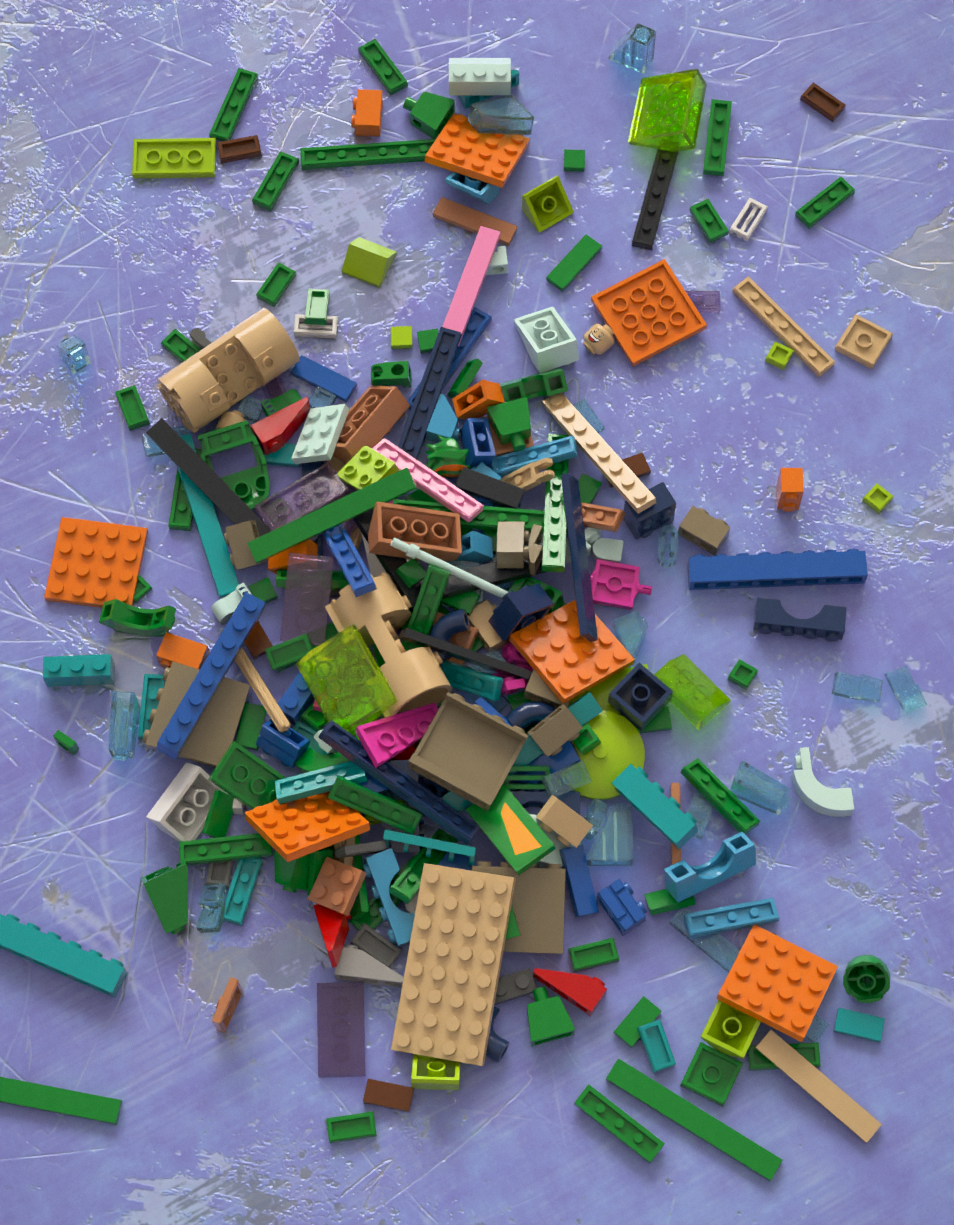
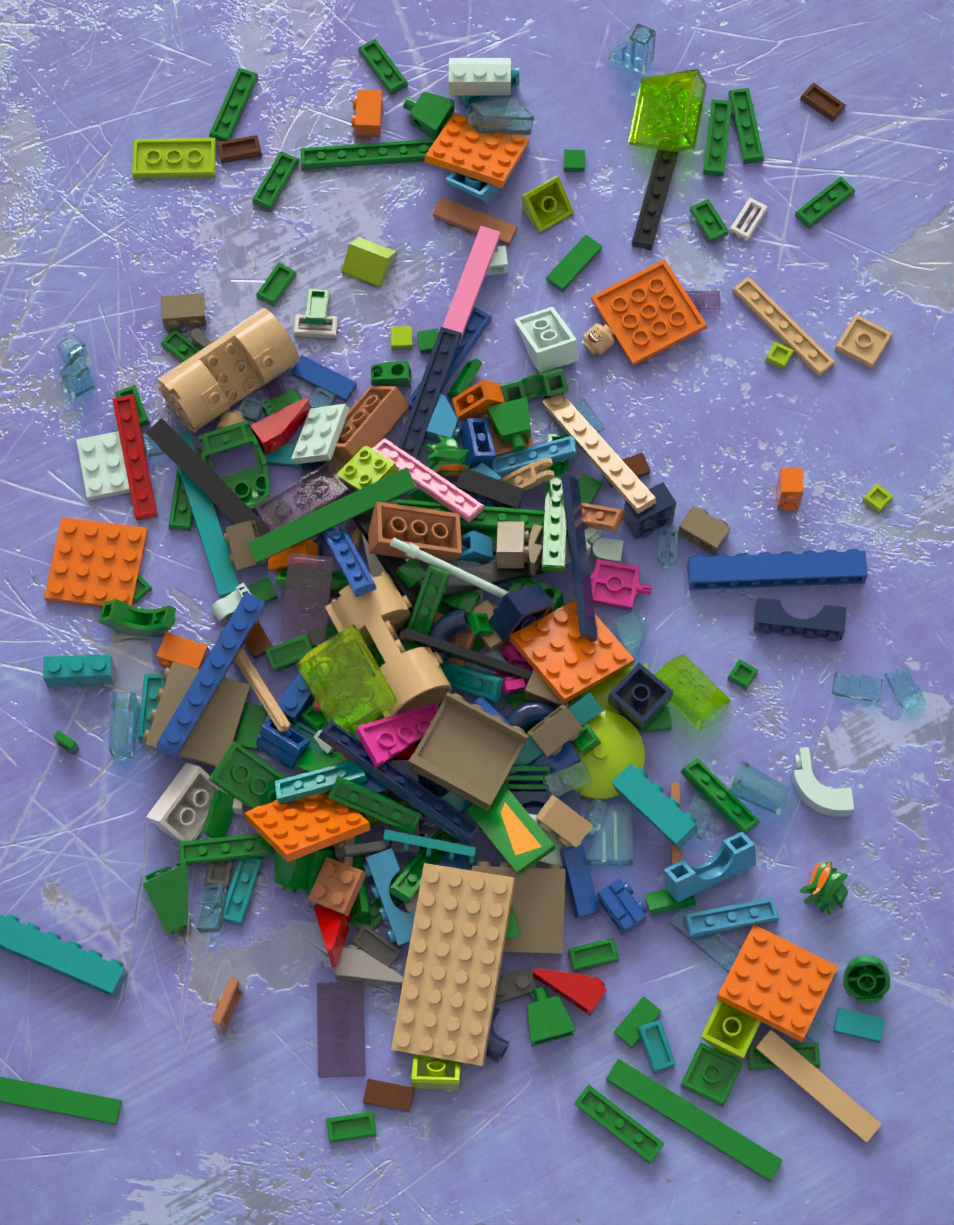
(76, 377): none -> clear light blue slope
(103, 466): none -> light aqua plate
(135, 457): none -> red tile
(183, 311): none -> dark tan brick
(480, 624): none -> green tile
(746, 126): none -> green tile
(826, 887): none -> green hair

